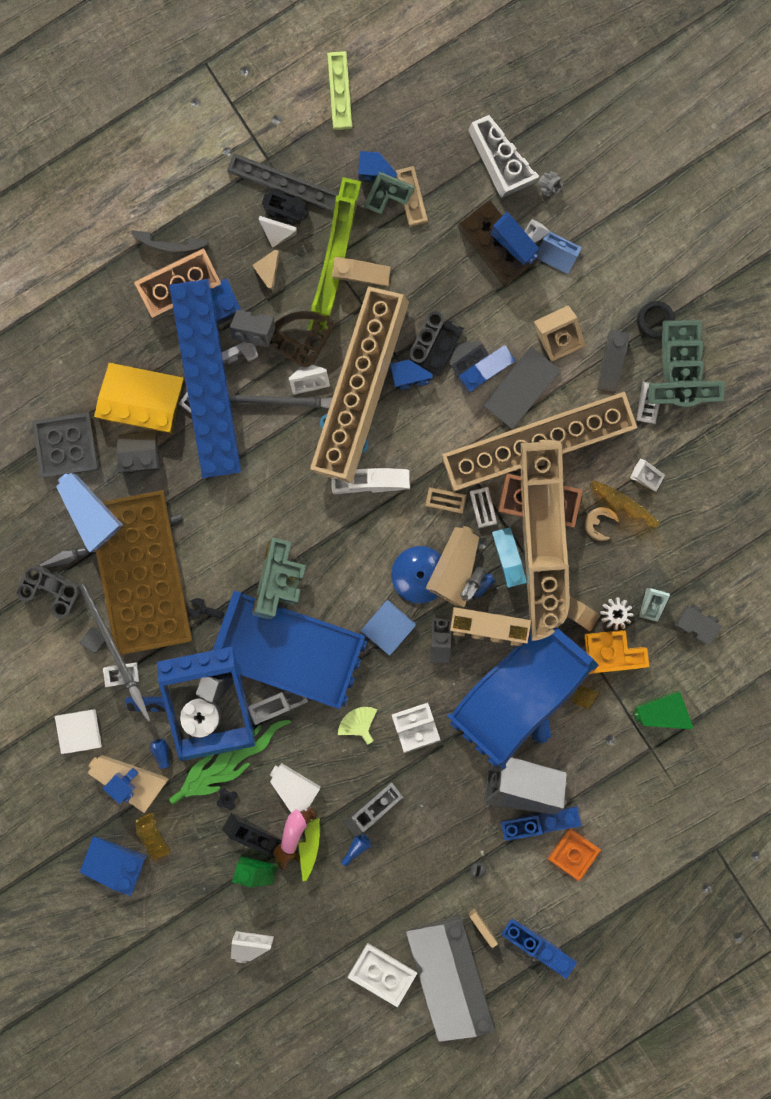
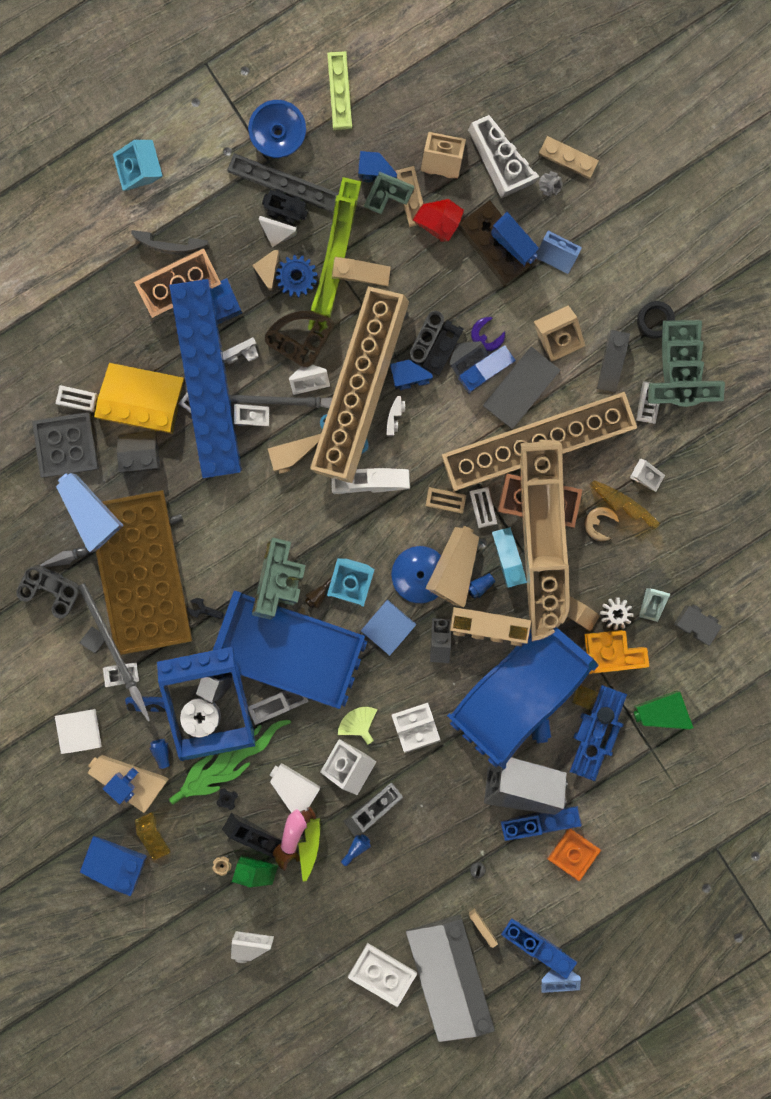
(92, 402): none -> white tile
(137, 164): none -> medium azure slope
(221, 870): none -> tan plate
(251, 415): none -> white slope
(252, 329): dark grey brick -> none
(277, 116): none -> blue dish
(289, 454): none -> tan slope
(296, 266): none -> blue gear
(315, 597): none -> dark brown cone
(348, 767): none -> white slope
(351, 581): none -> medium azure slope
(397, 408): none -> white slope
(439, 218): none -> red slope
(443, 155): none -> tan slope
(473, 584): dark grey axle -> none
(475, 335): none -> dark purple head
(536, 230): white slope -> none
(556, 983): none -> light blue slope
(568, 157): none -> tan plate
(592, 729): none -> blue piece

